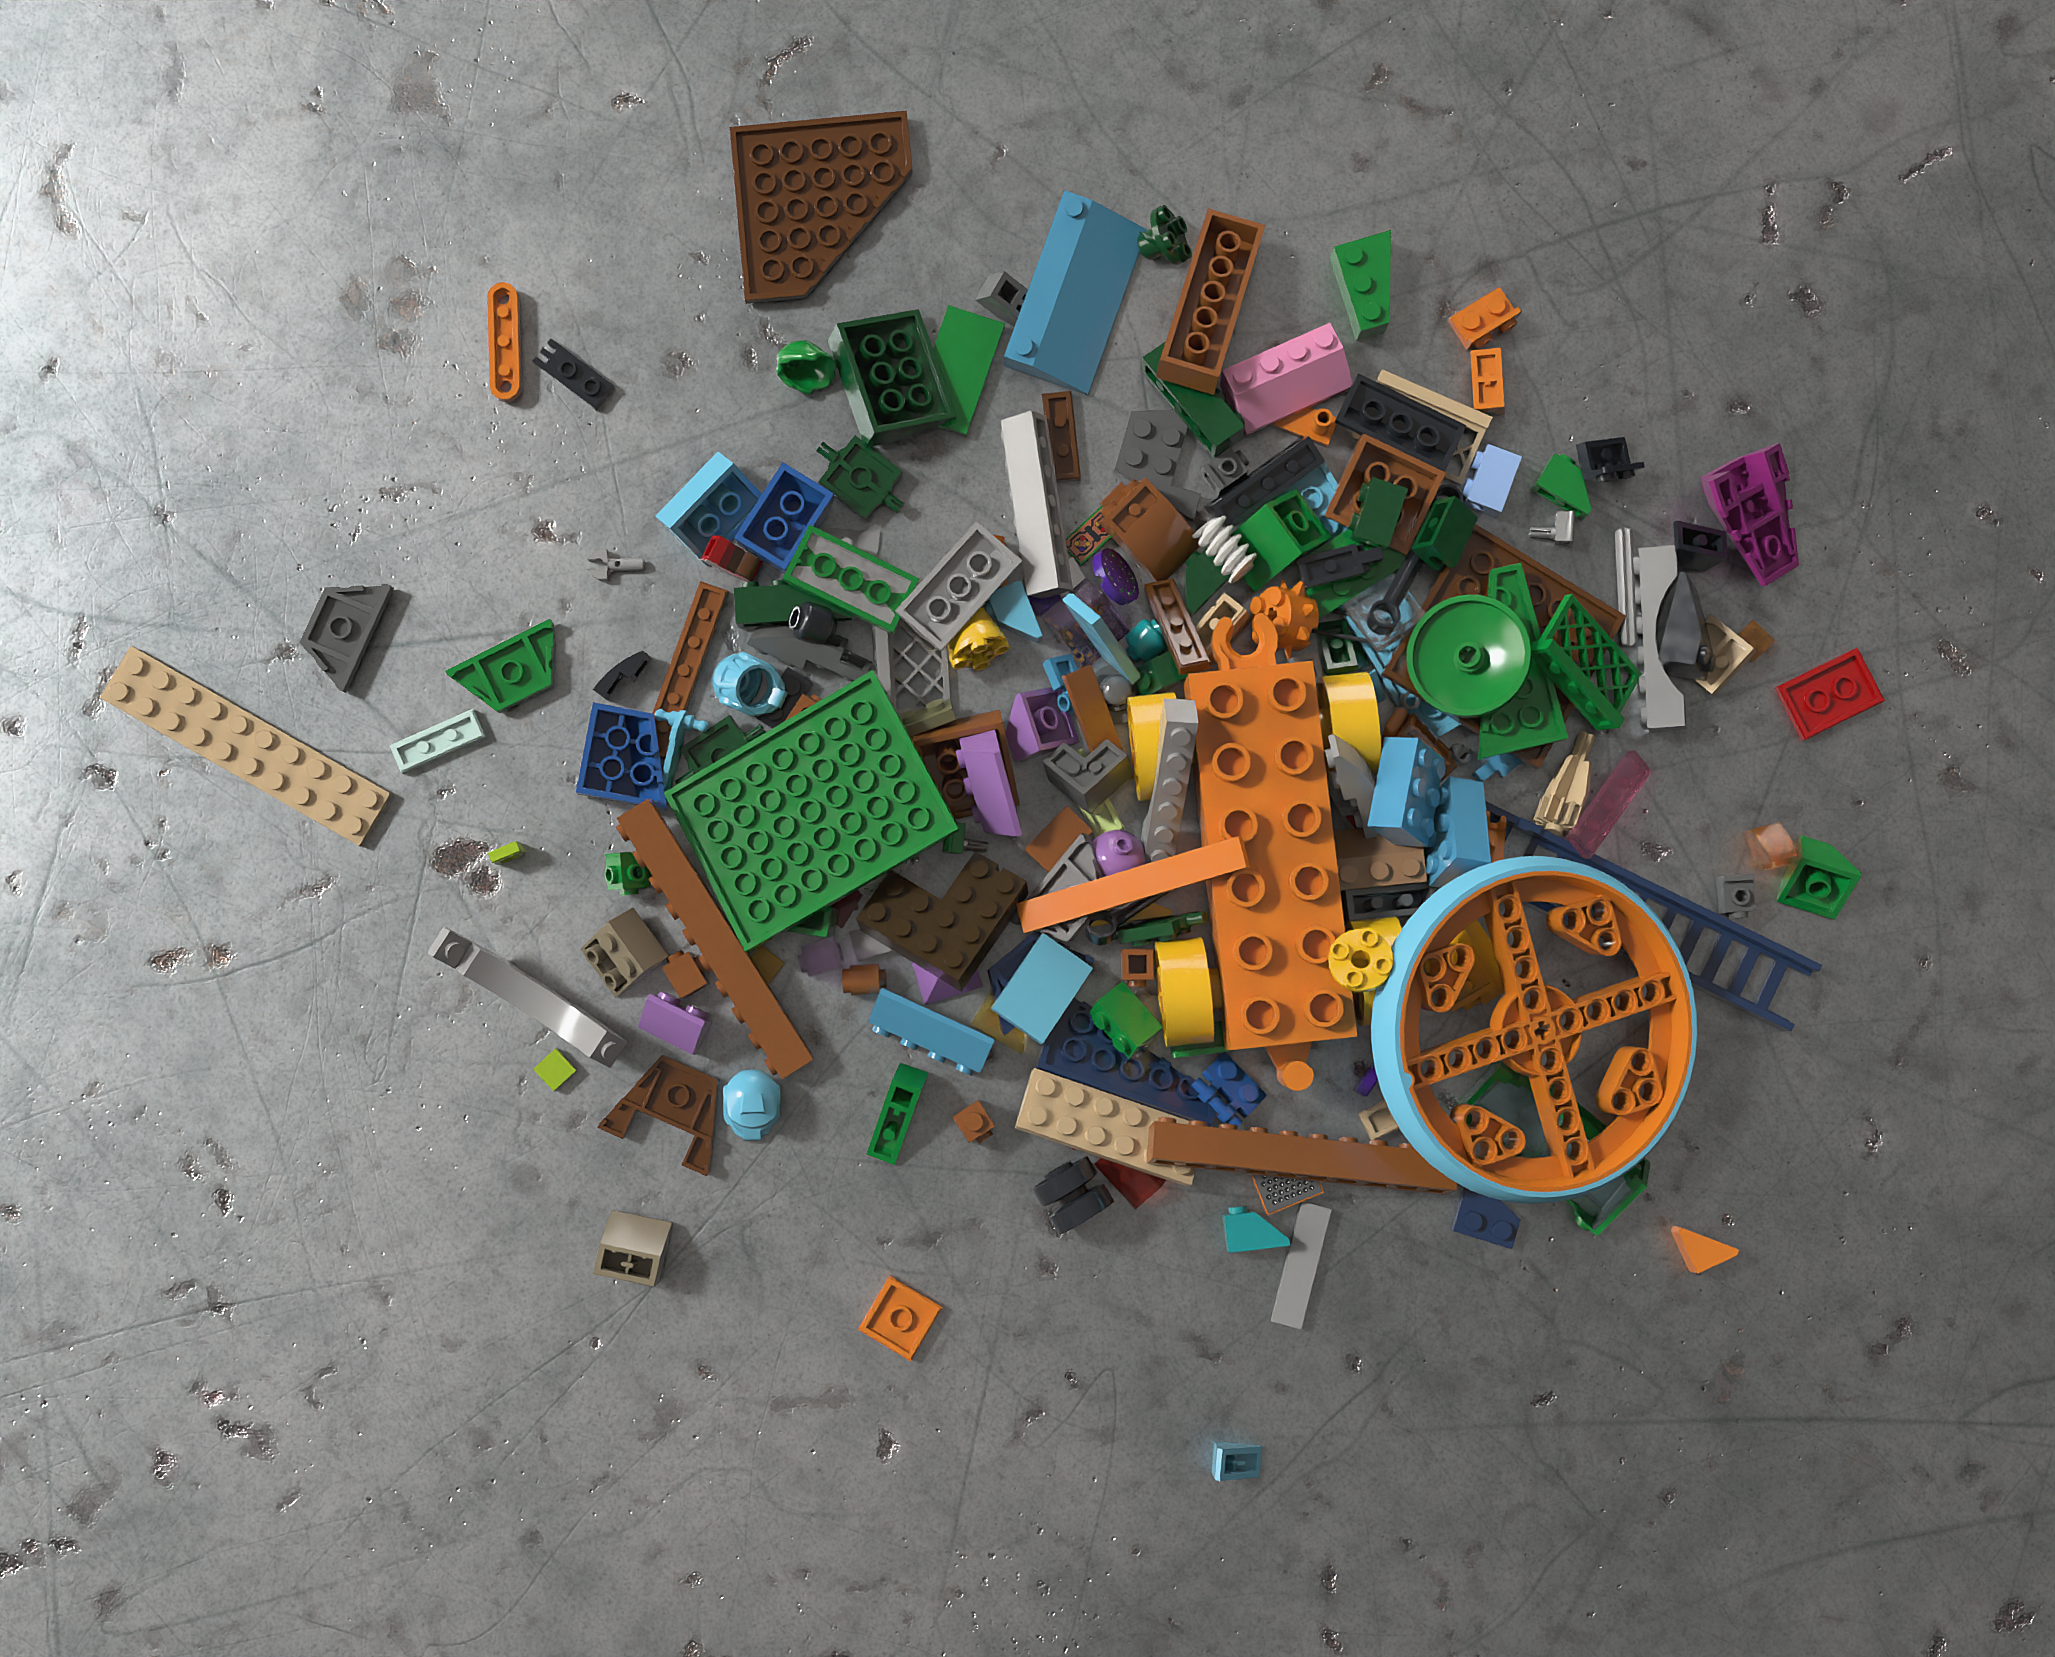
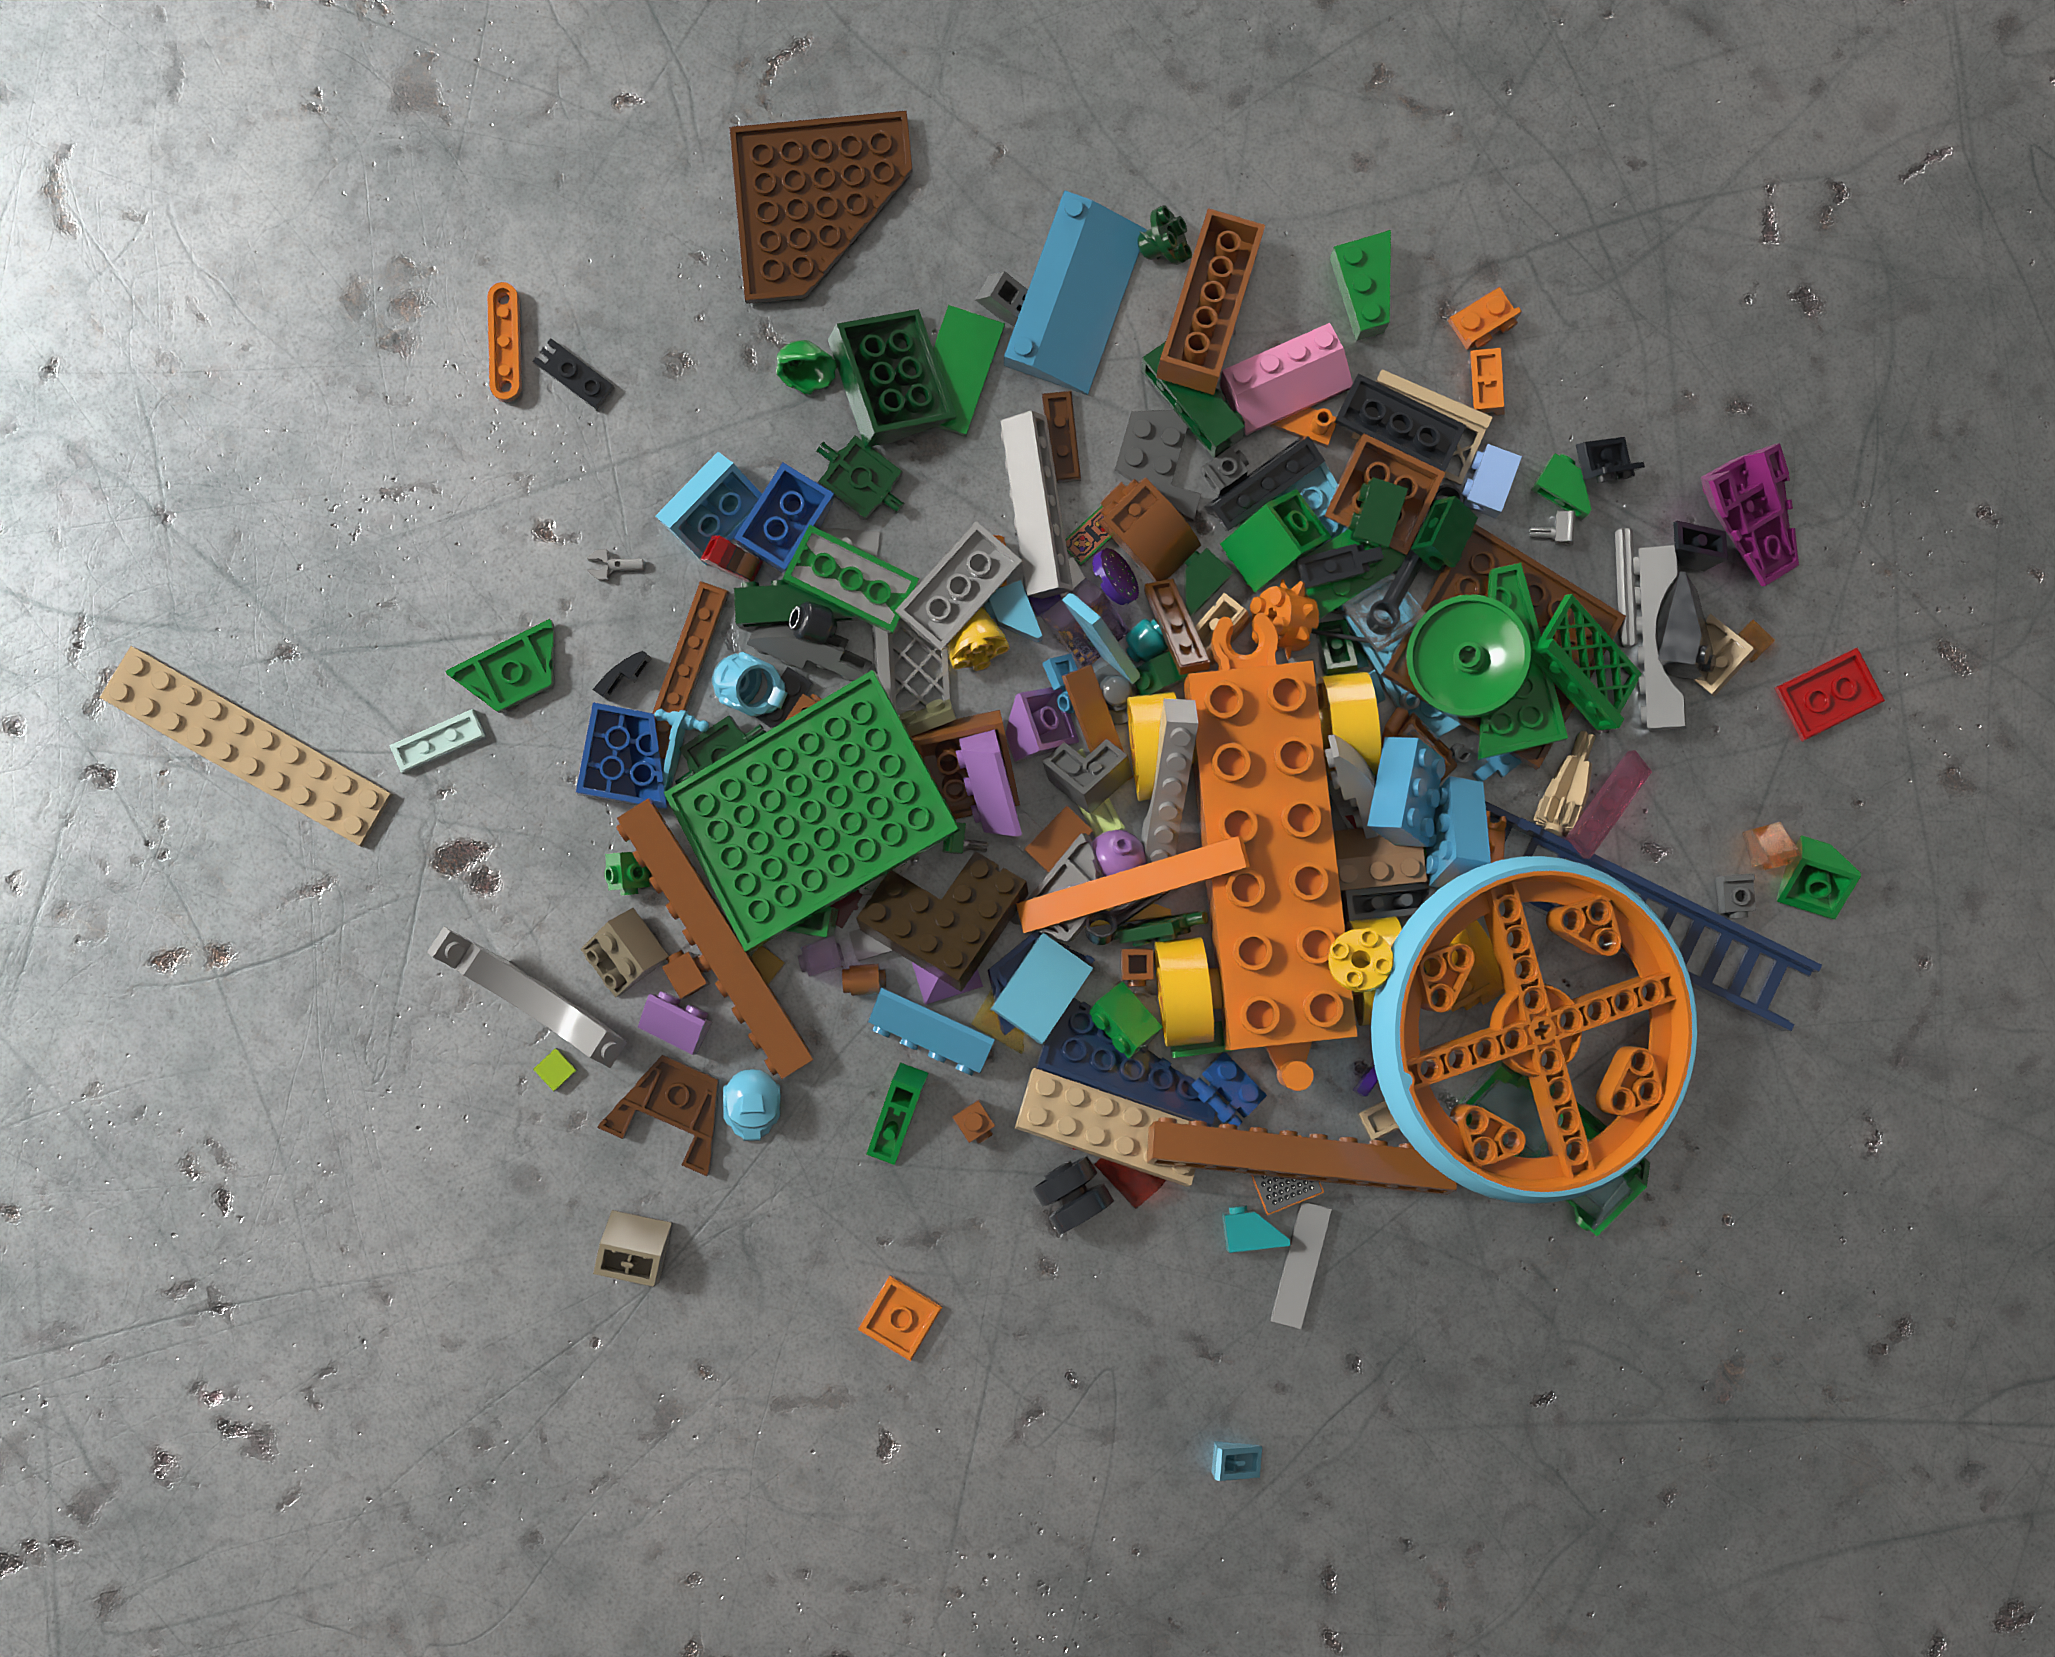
(343, 629): dark grey wing -> none
(506, 853): lime tile -> none
(1225, 548): white piece -> none
(1485, 1219): dark blue wing -> none
(1700, 1251): orange slope -> none

